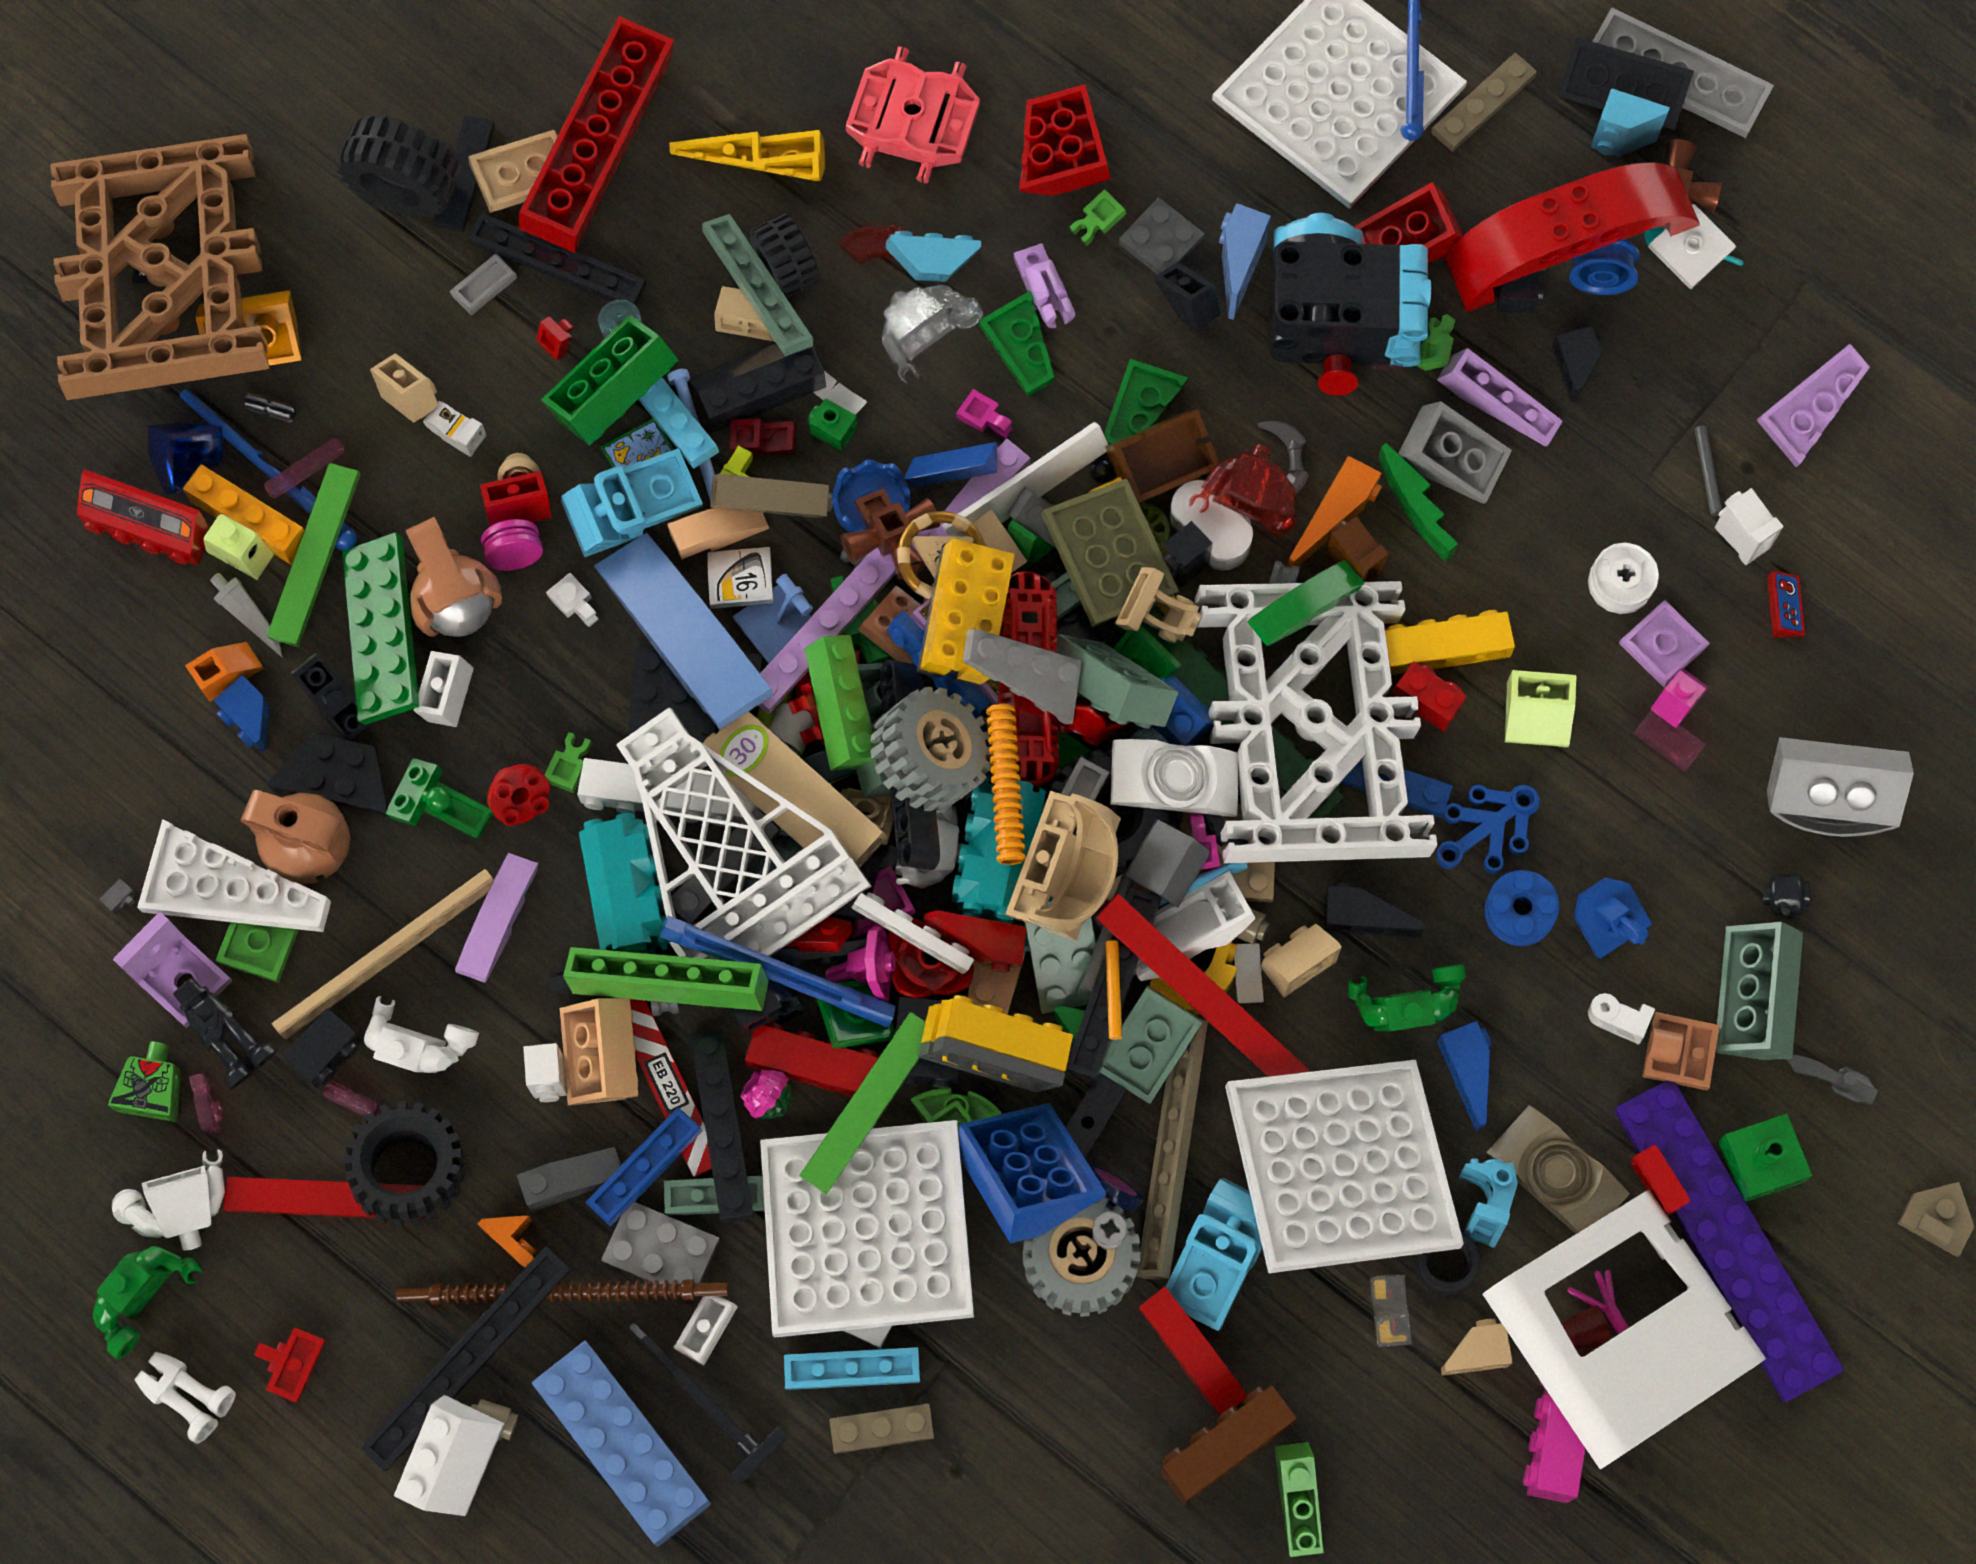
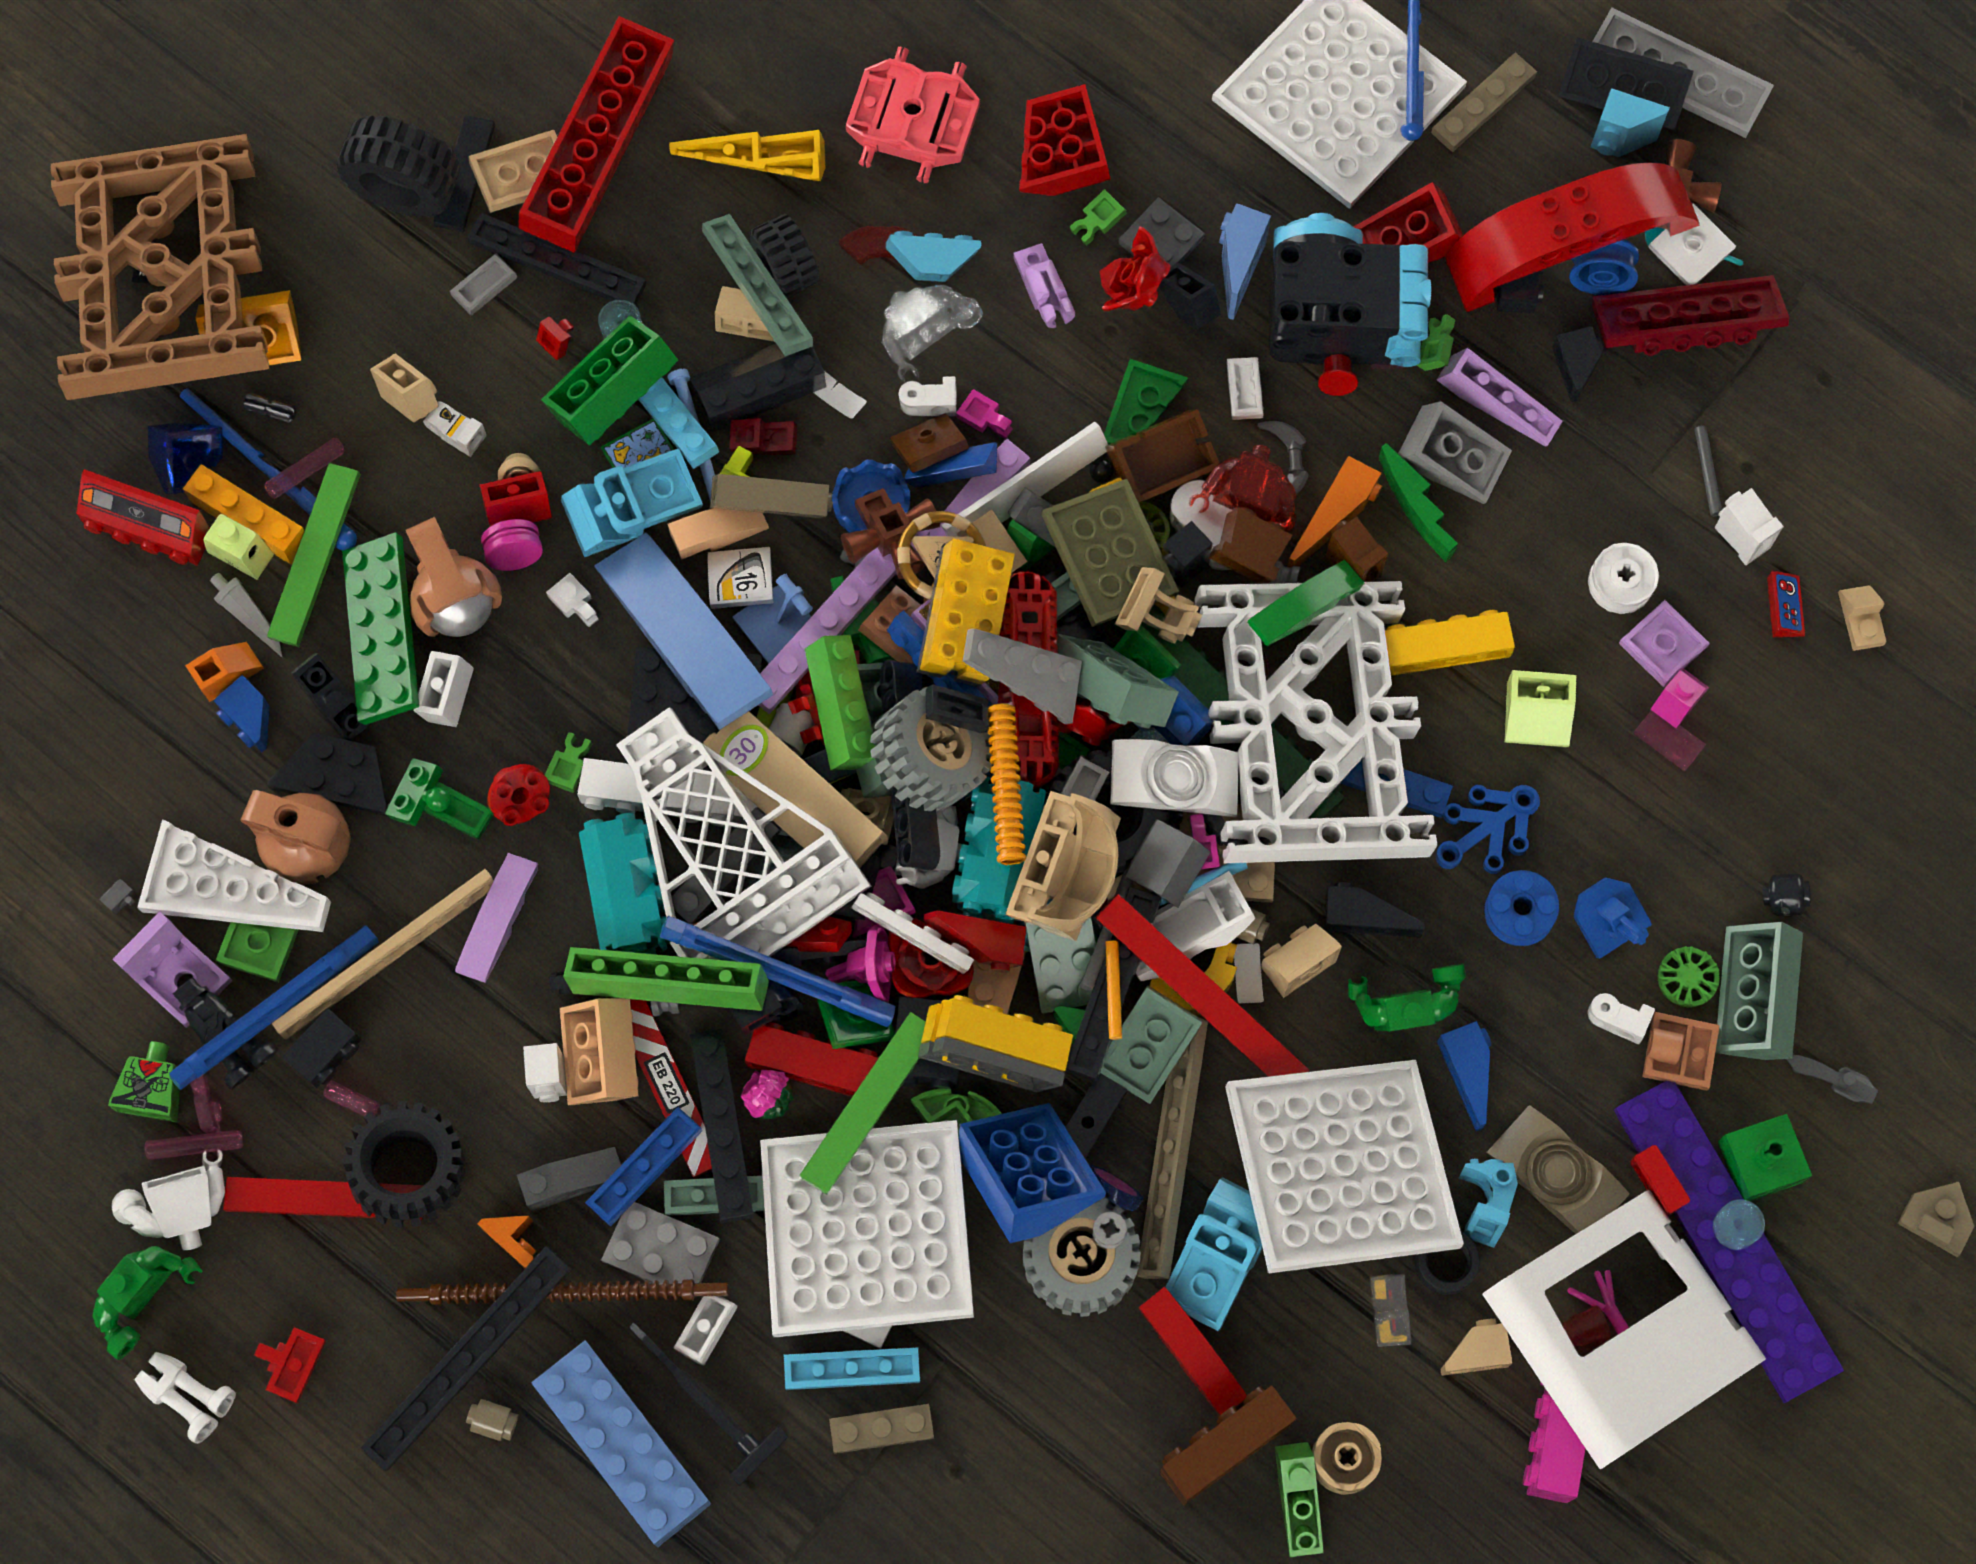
(194, 1144): none -> clear pink axle
(273, 1007): none -> blue piece
(413, 1049): white torso -> none
(449, 1458): white slope -> none
(832, 424): green brick -> none
(929, 399): none -> white leg
(929, 442): none -> reddish brown plate
(957, 708): none -> black plate
(1019, 342): green wing -> none
(1135, 279): none -> red brick
(1245, 388): none -> white plate
(1250, 545): none -> reddish brown hips
(1365, 1460): none -> tan brick
(1437, 699): red brick -> none
(1688, 977): none -> bright green wheel
(1690, 315): none -> dark red plate
(1738, 1224): none -> clear light blue wheel
(1806, 411): lavender wing -> none
(1840, 782): light grey piece -> none
(1862, 617): none -> tan slope

